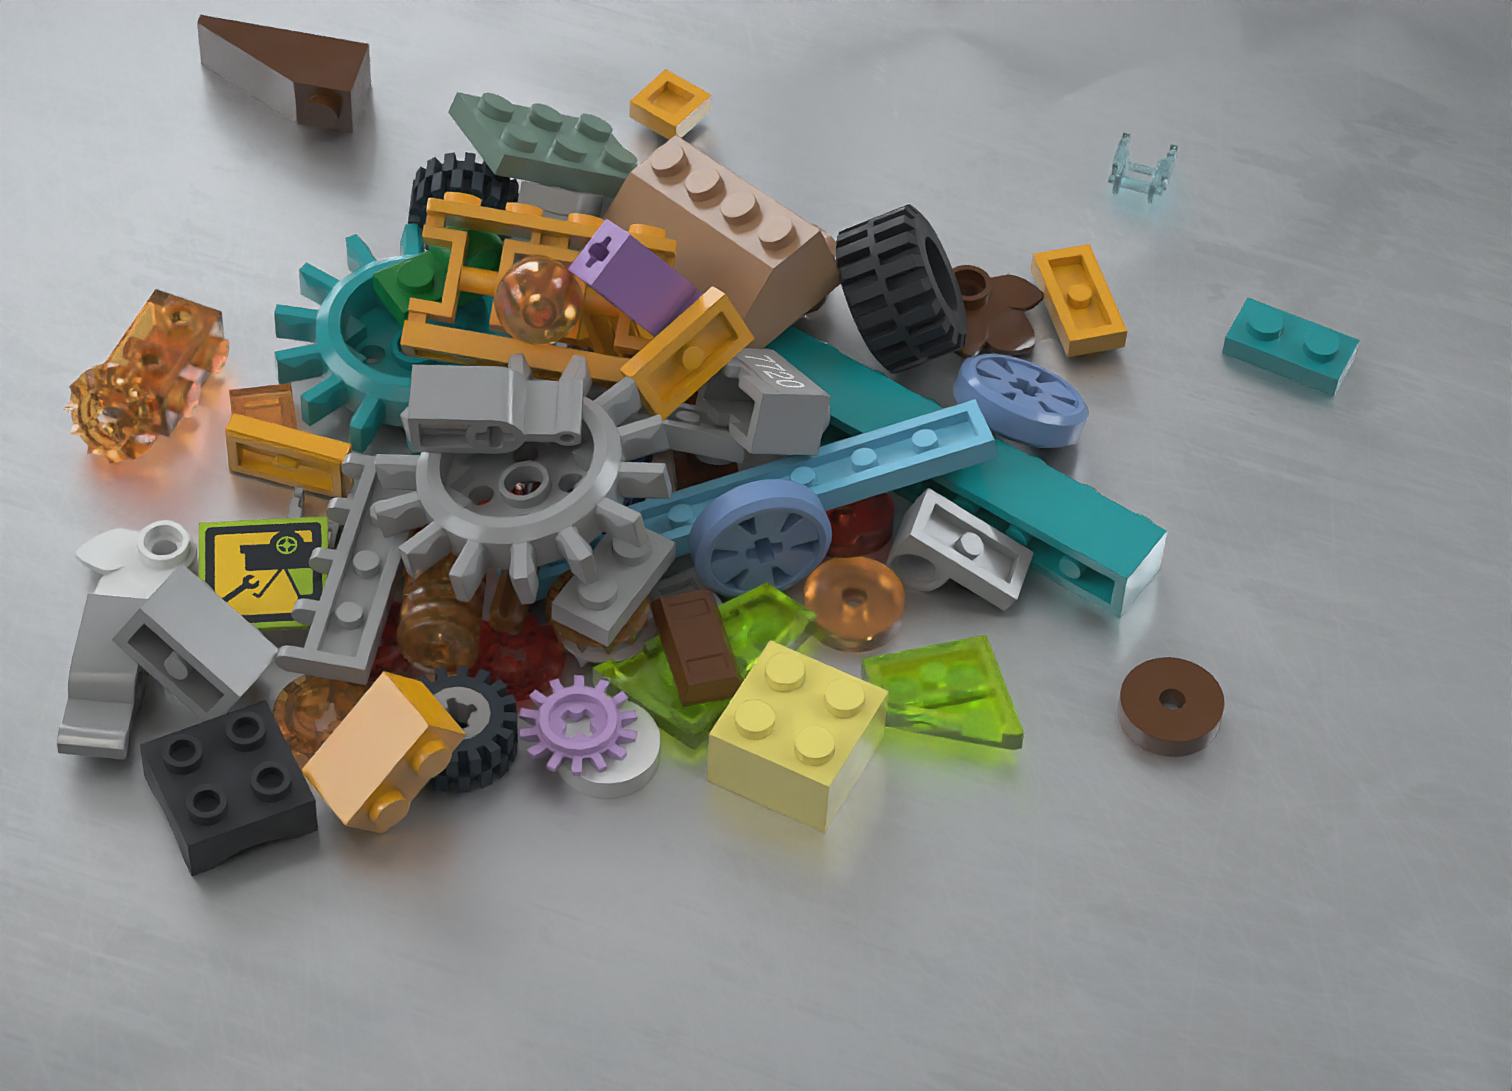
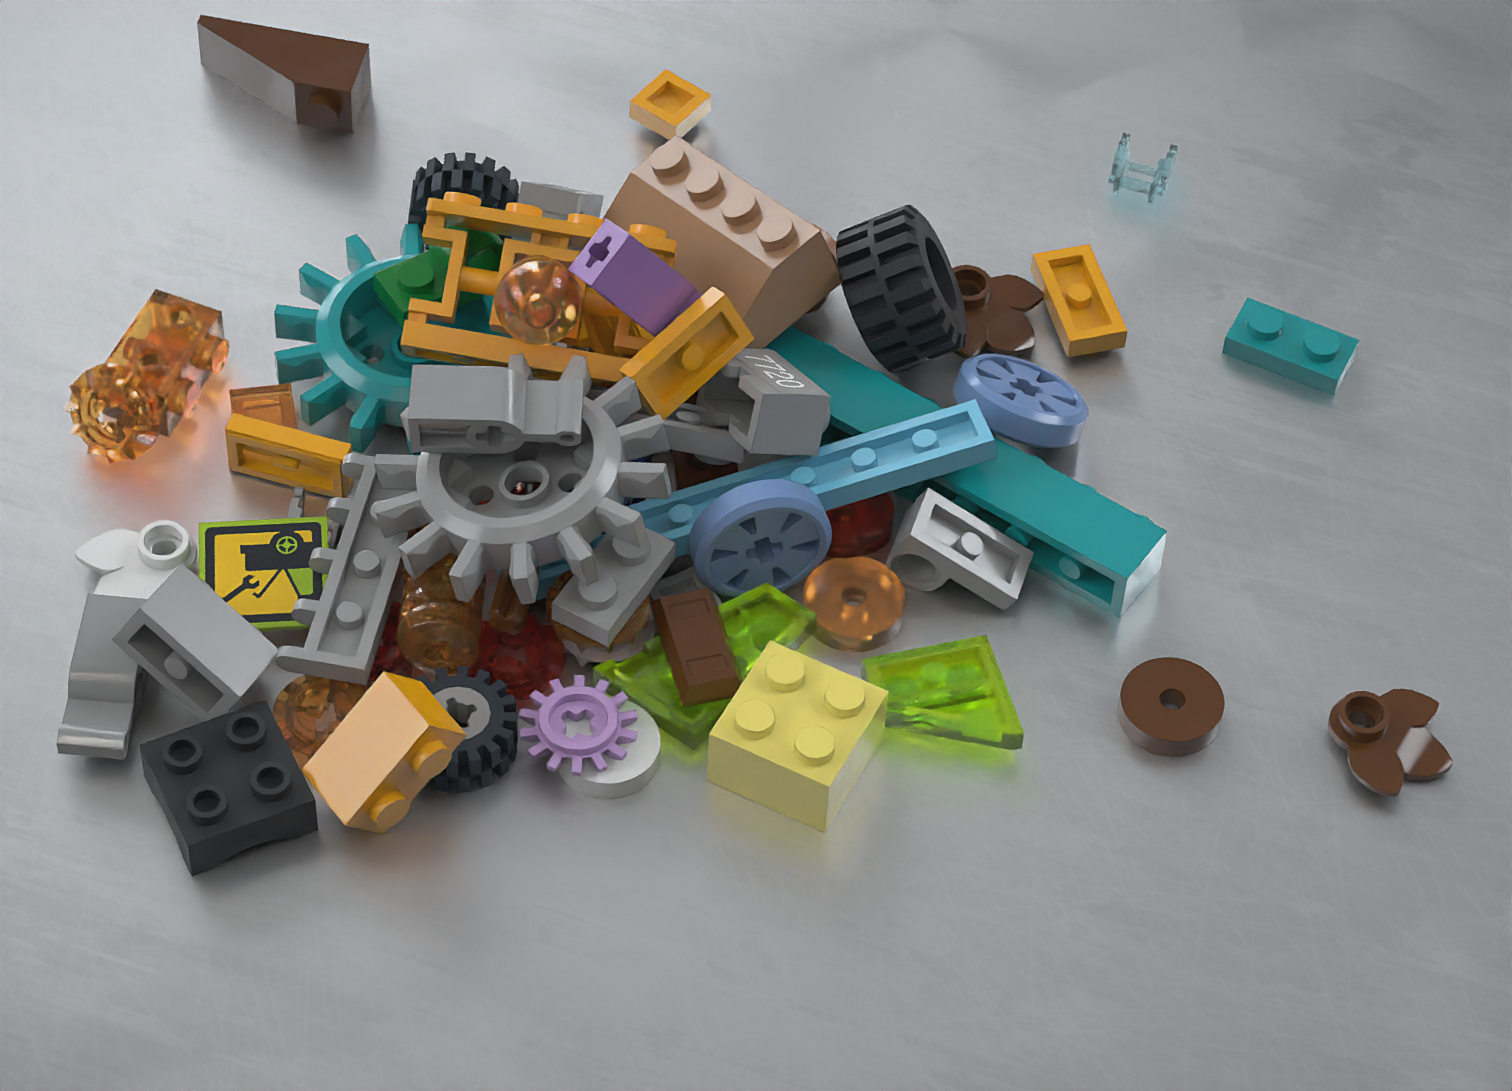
(543, 144): sand green plate -> none
(1394, 739): none -> reddish brown plate

